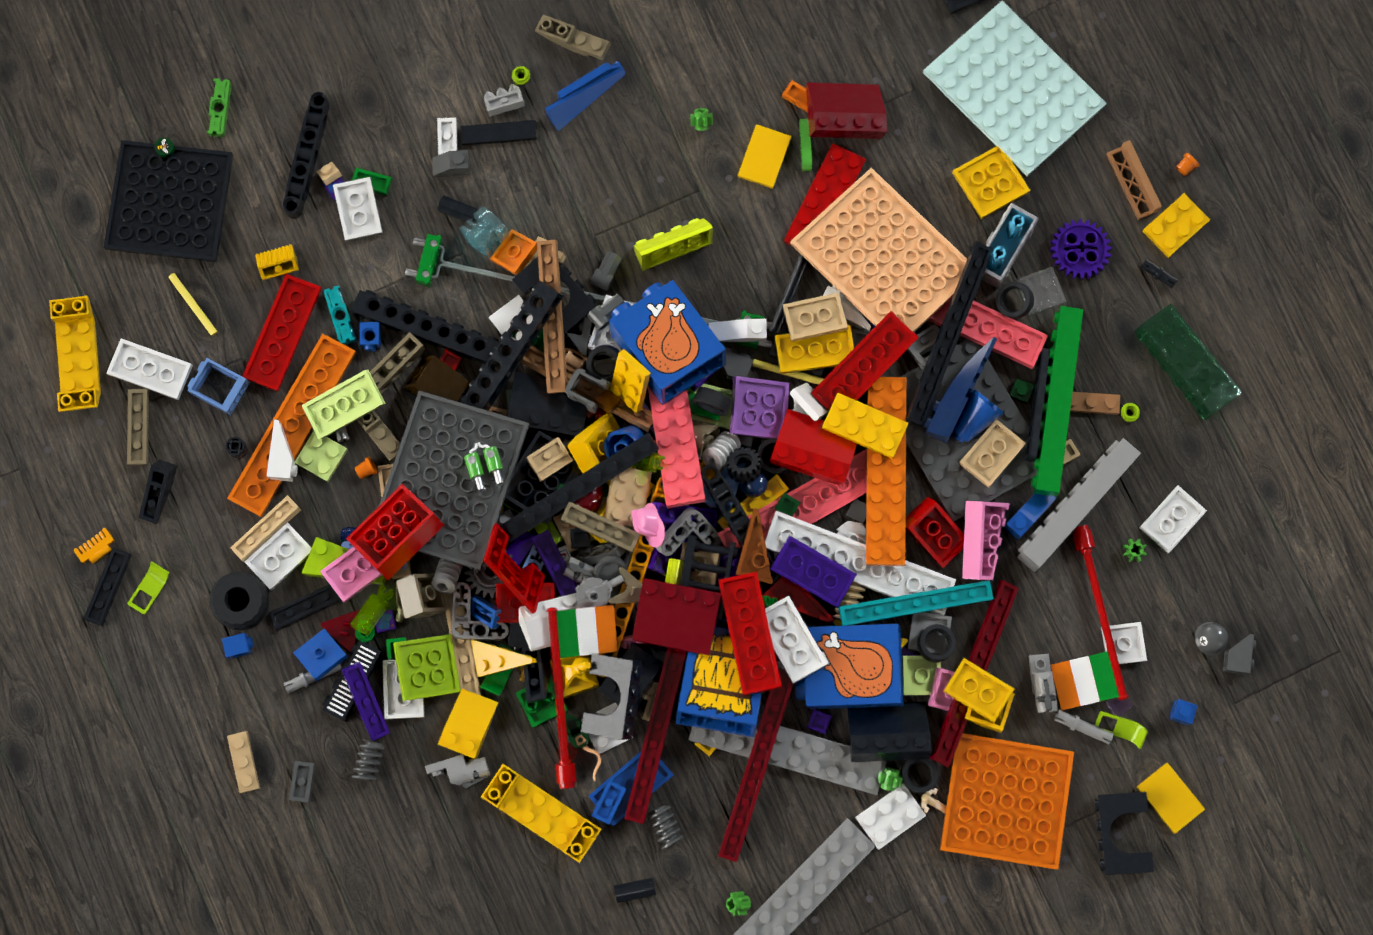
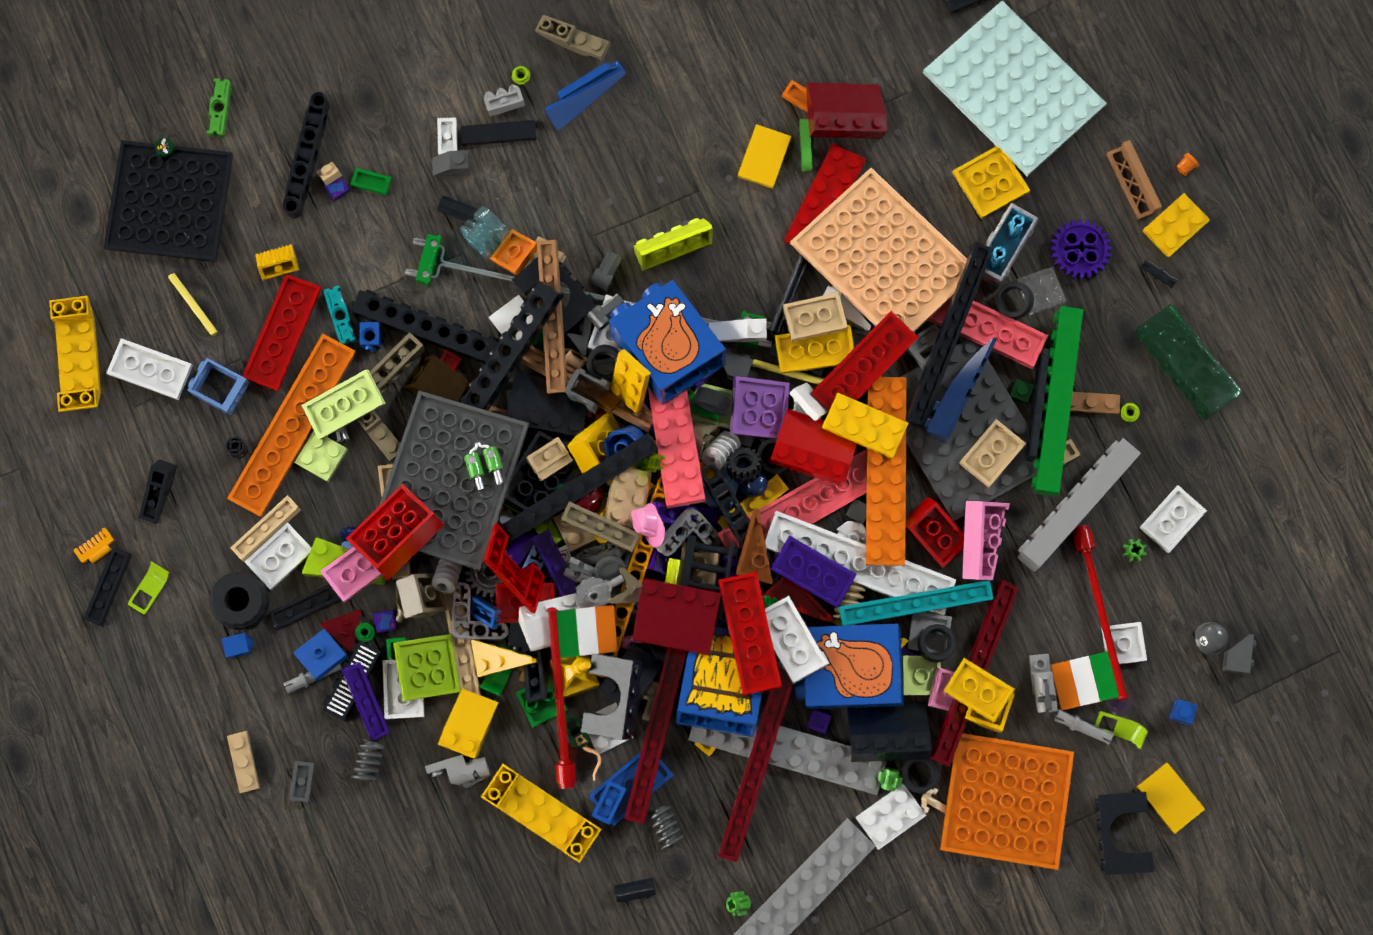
(138, 427): dark tan plate -> none
(281, 461): white slope -> none
(357, 208): white plate -> none
(366, 468): orange piece -> none
(372, 611): clear neon green plate -> none
(579, 539): black tile -> none
(701, 119): bright green gear -> none
(787, 505): dark green tile -> none
(975, 417): blue cone -> none
(1028, 514): blue slope -> none

